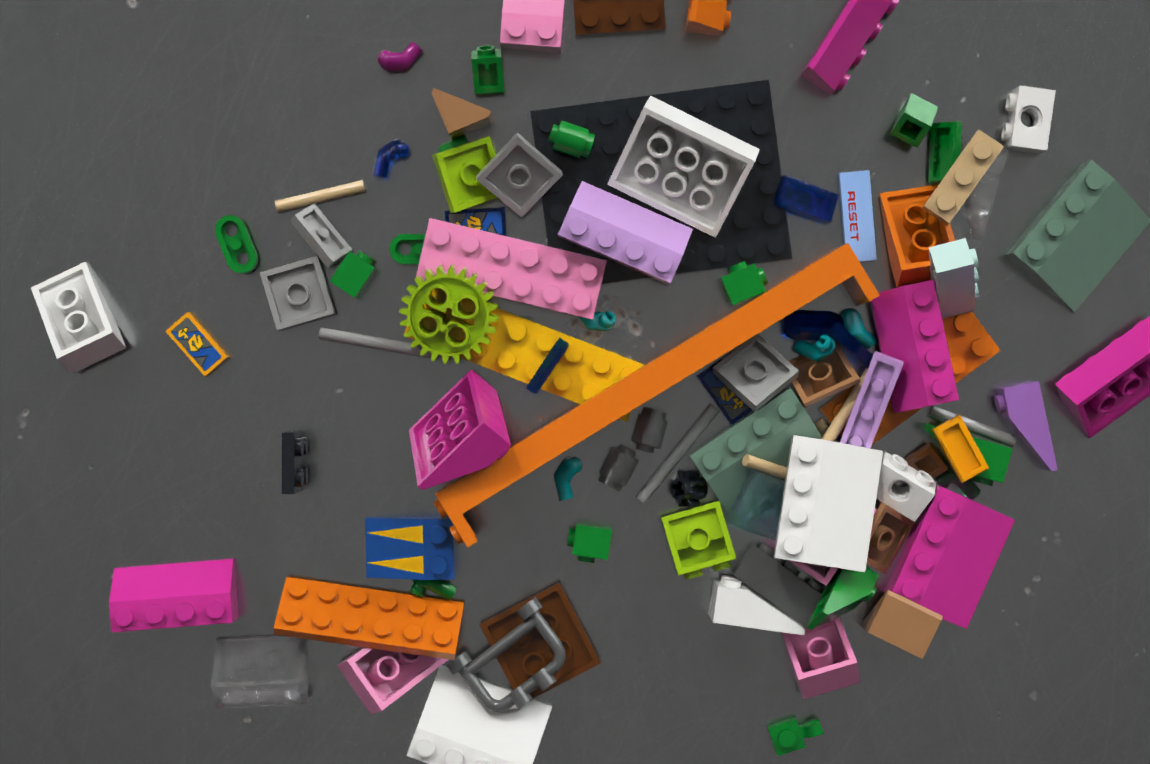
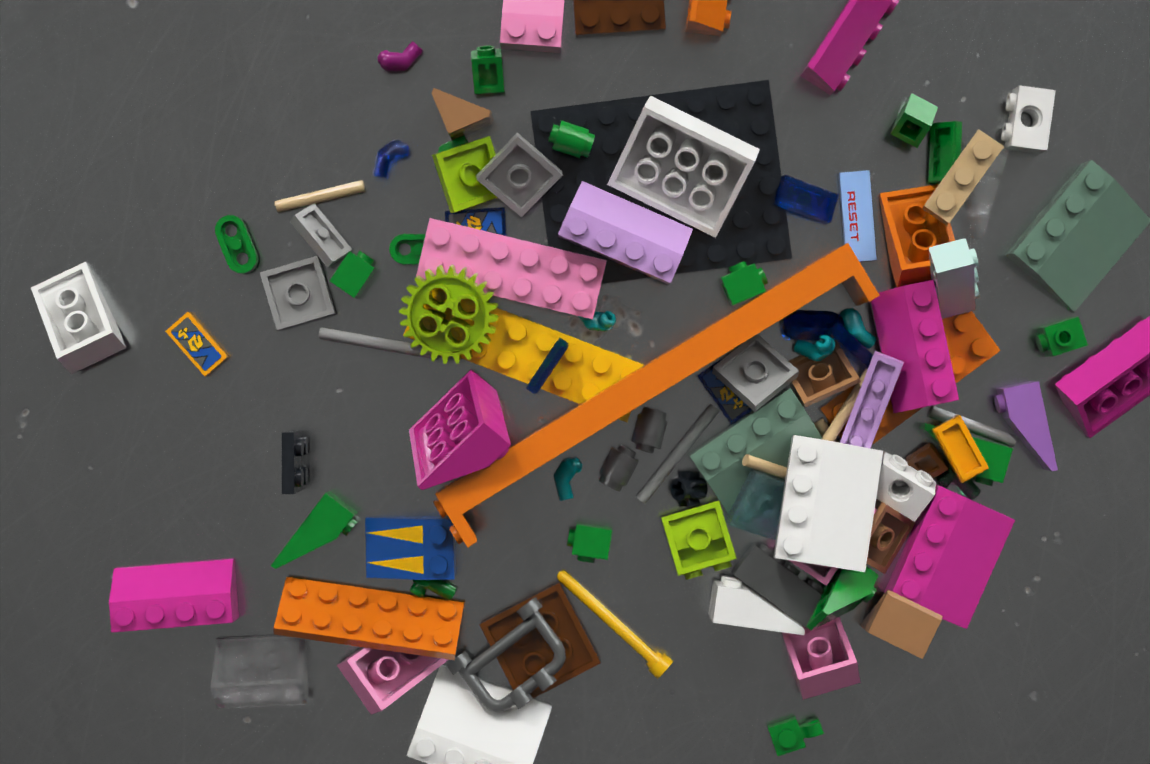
(324, 524): none -> green slope
(657, 662): none -> yellow piece
(1060, 337): none -> green brick

